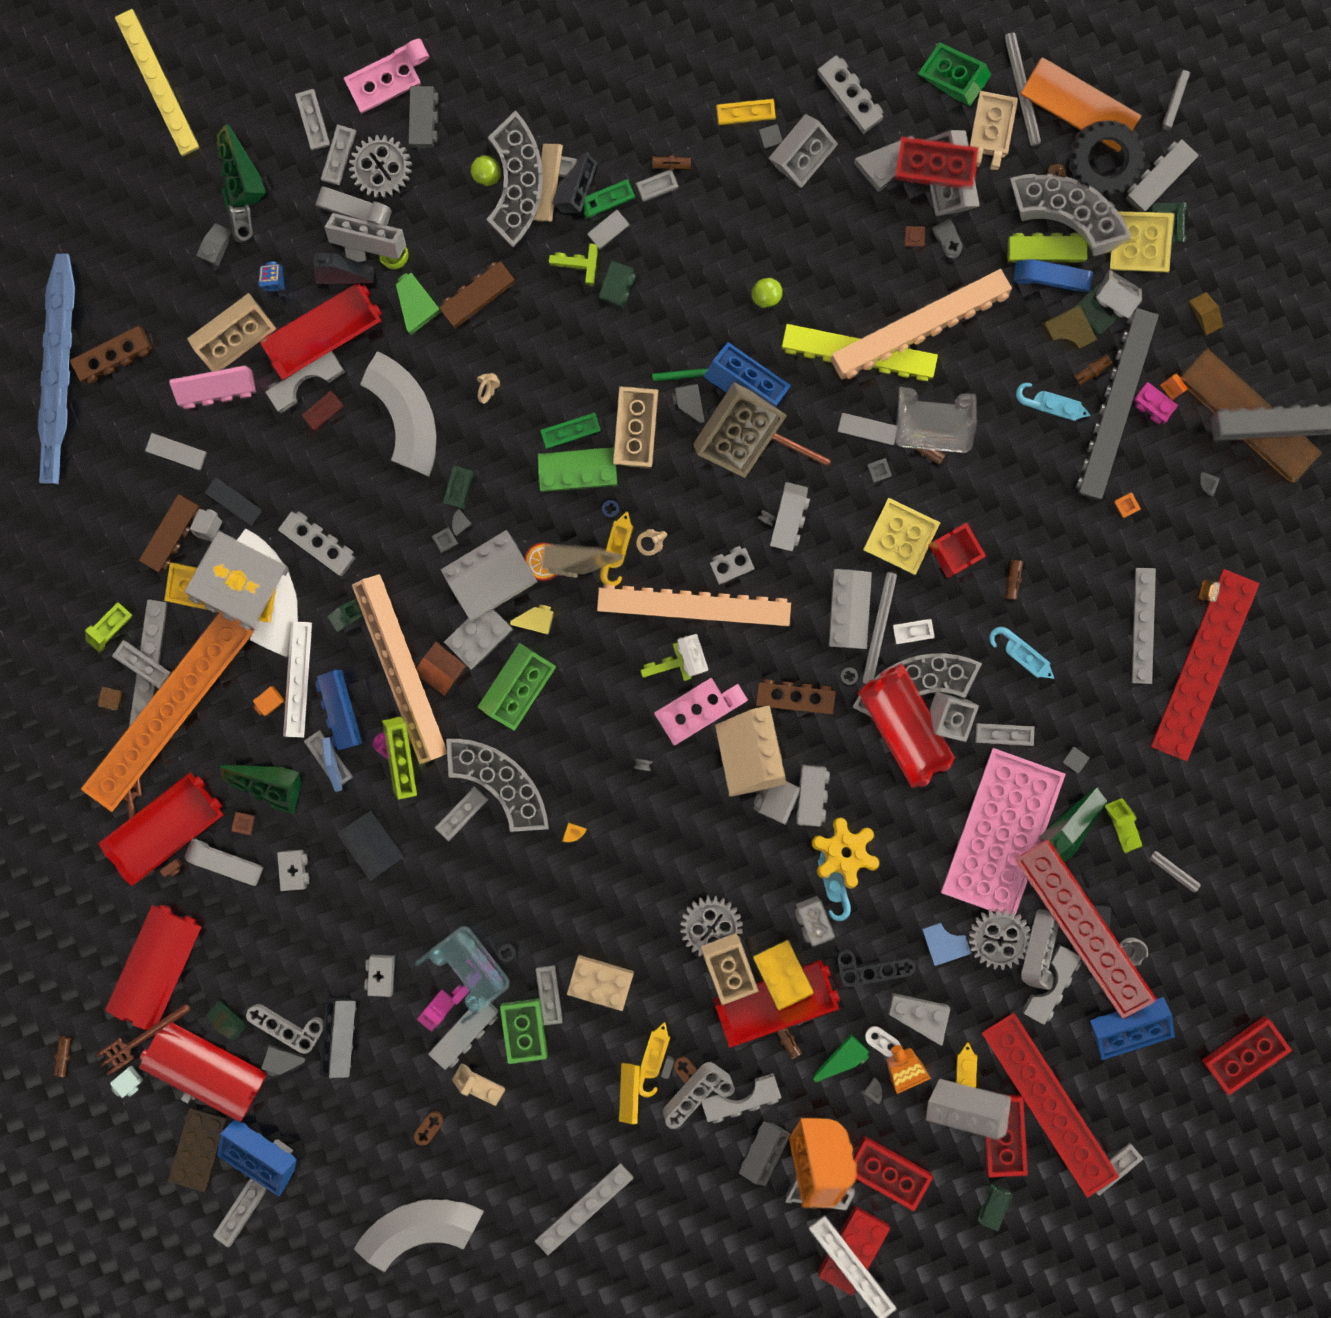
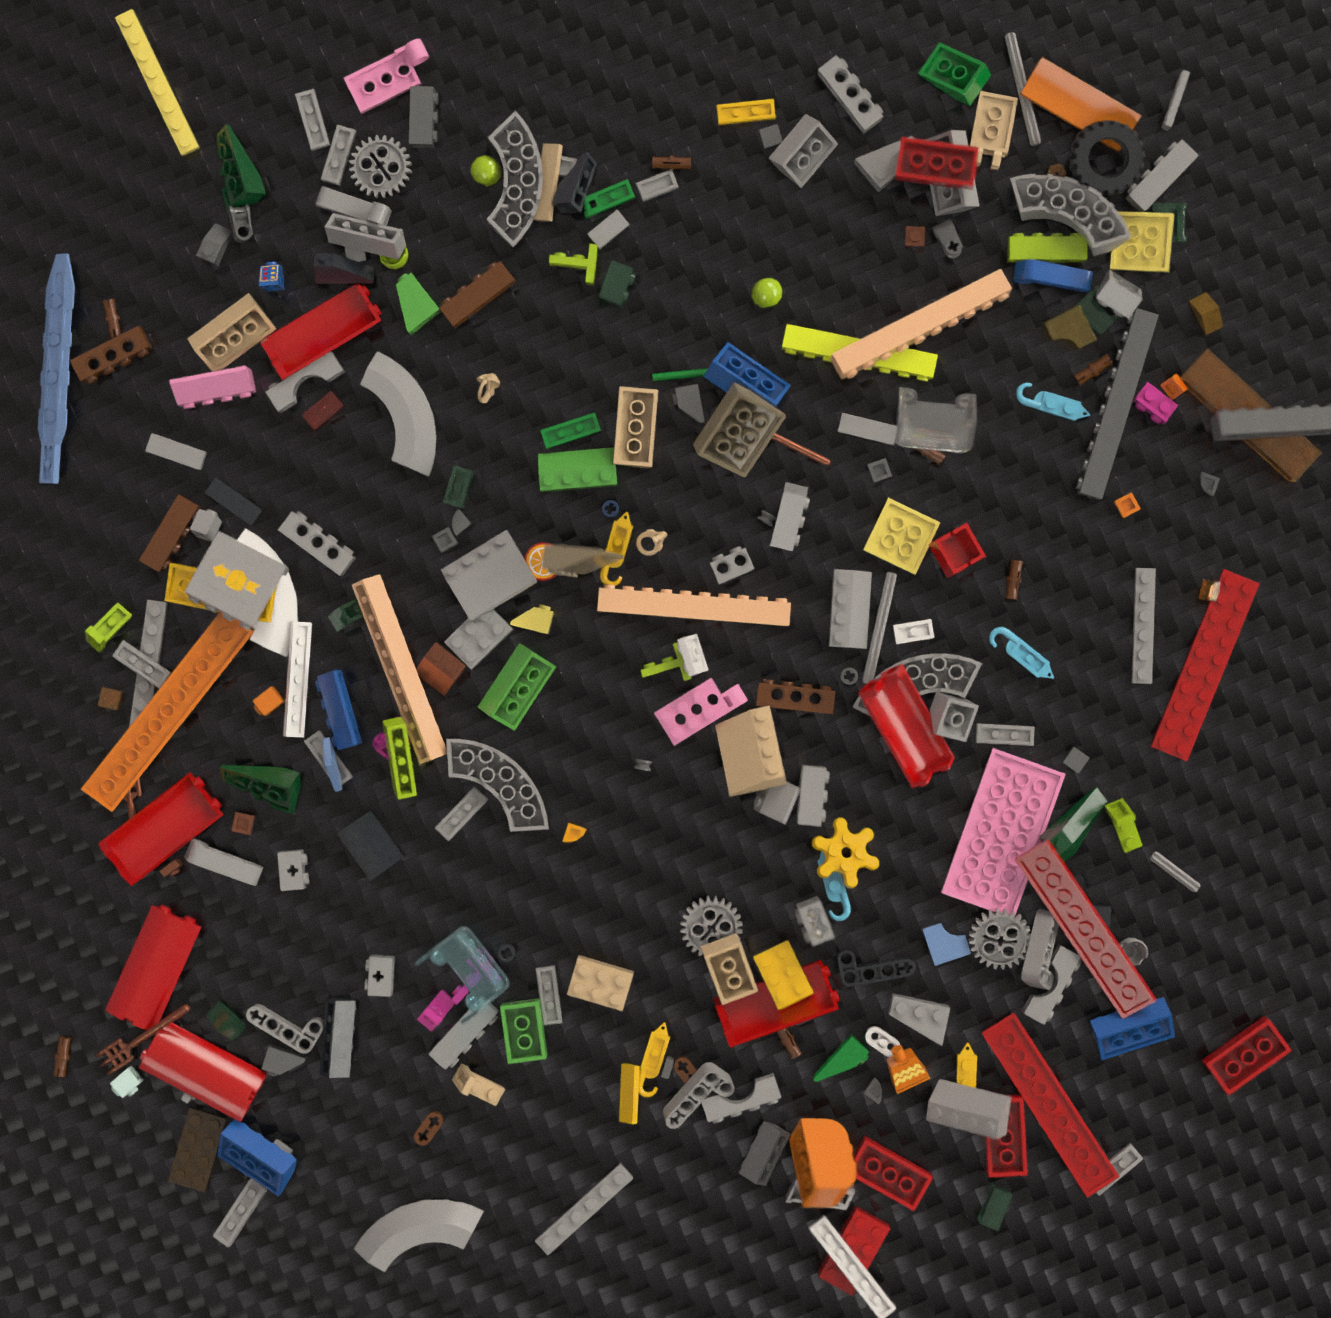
(111, 318): none -> reddish brown pin

